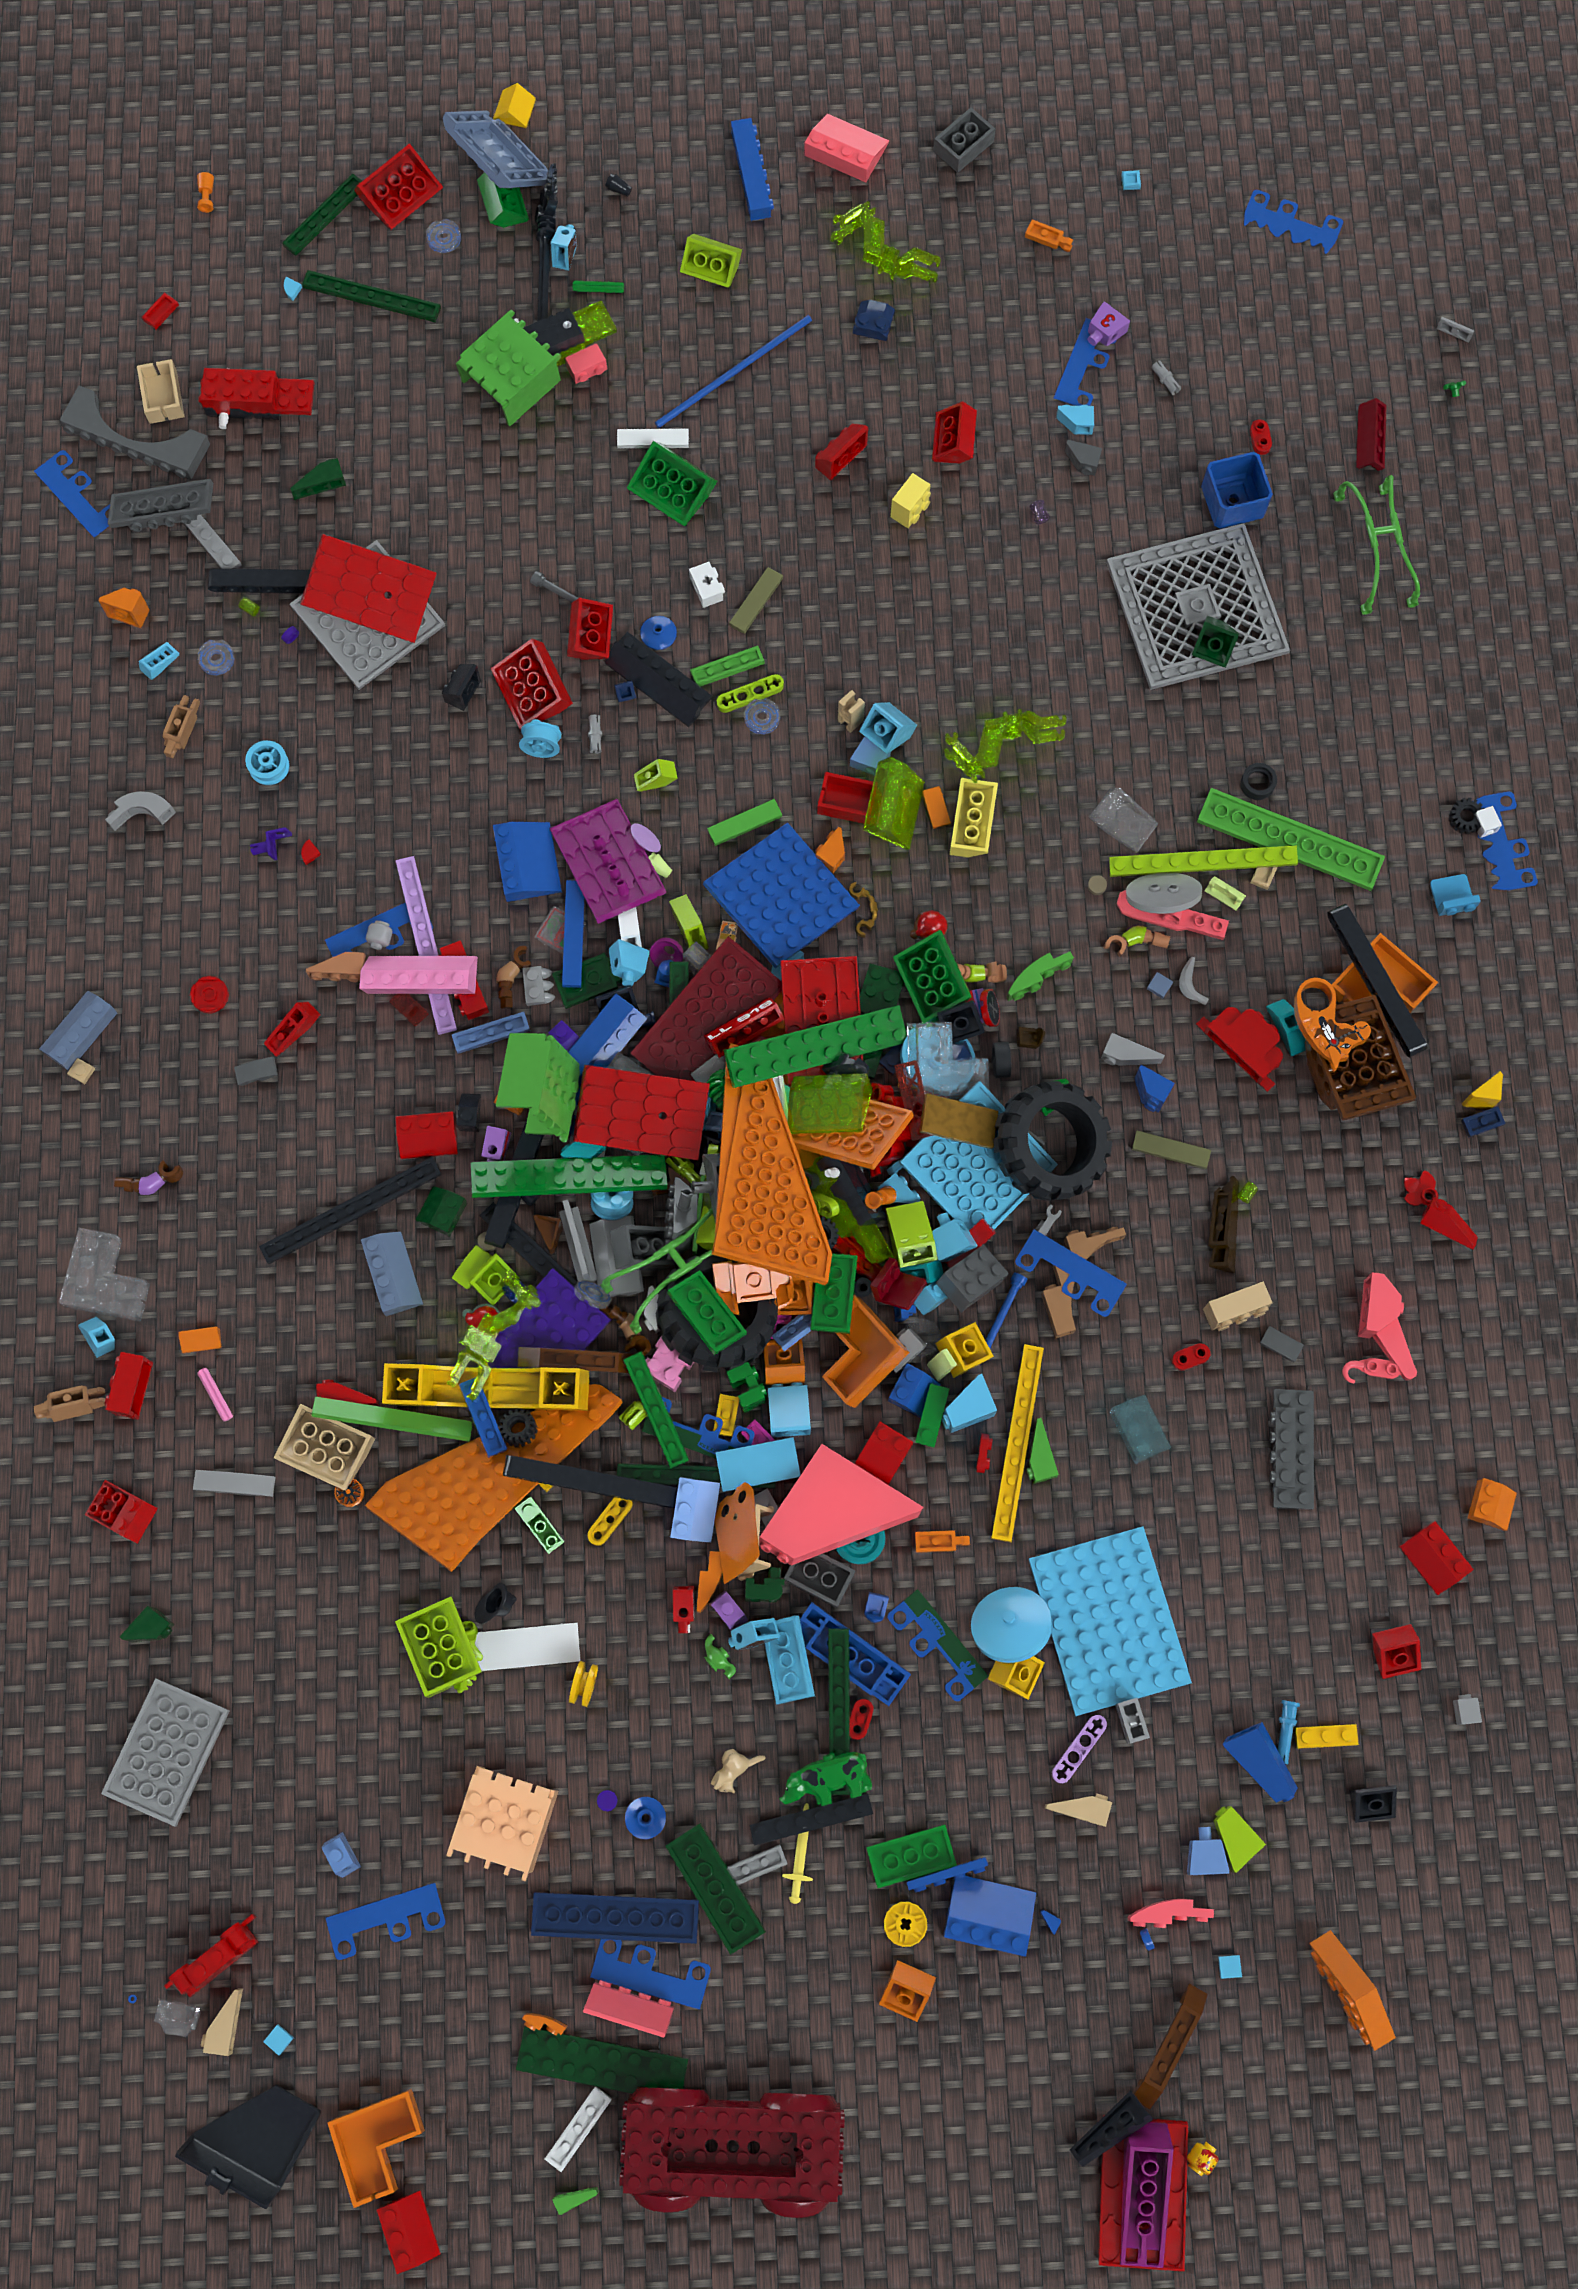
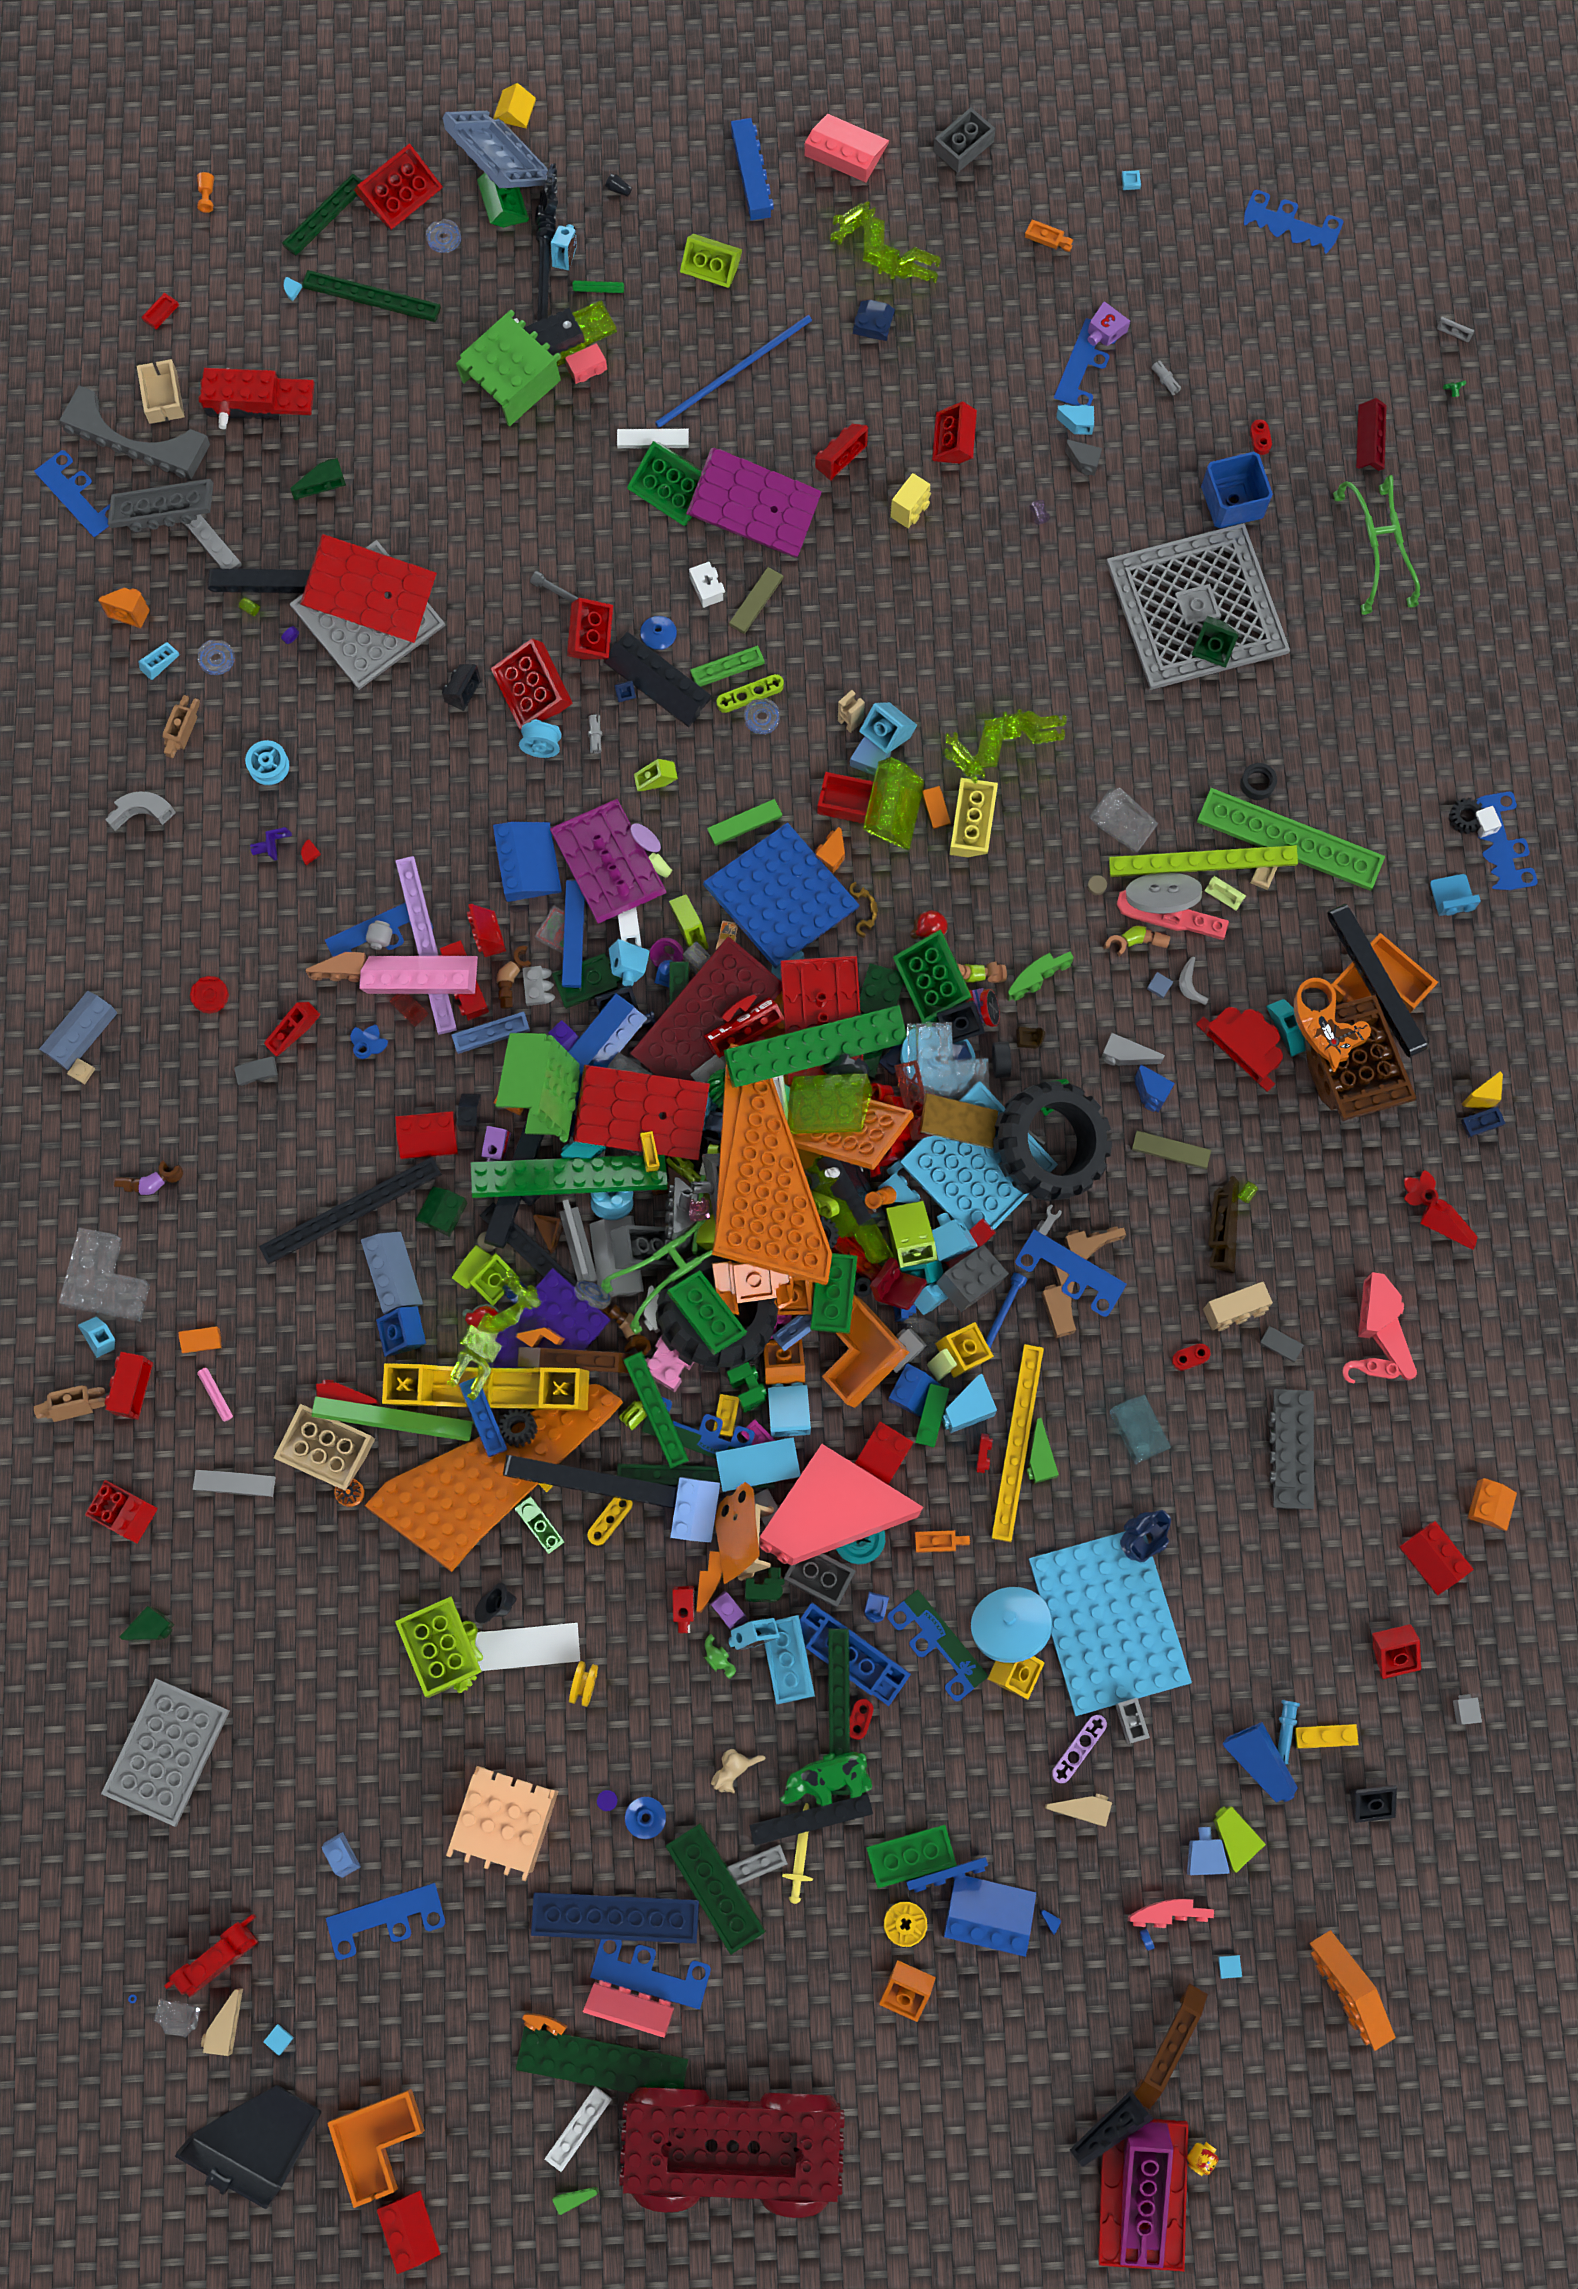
(367, 1039): none -> blue plate
(401, 1331): none -> blue slope
(485, 930): none -> red slope
(534, 1337): none -> orange slope
(649, 1151): none -> yellow piece
(699, 1210): none -> clear pink tile
(742, 1004): none -> red slope
(754, 502): none -> magenta piece
(1155, 1524): none -> dark blue piece

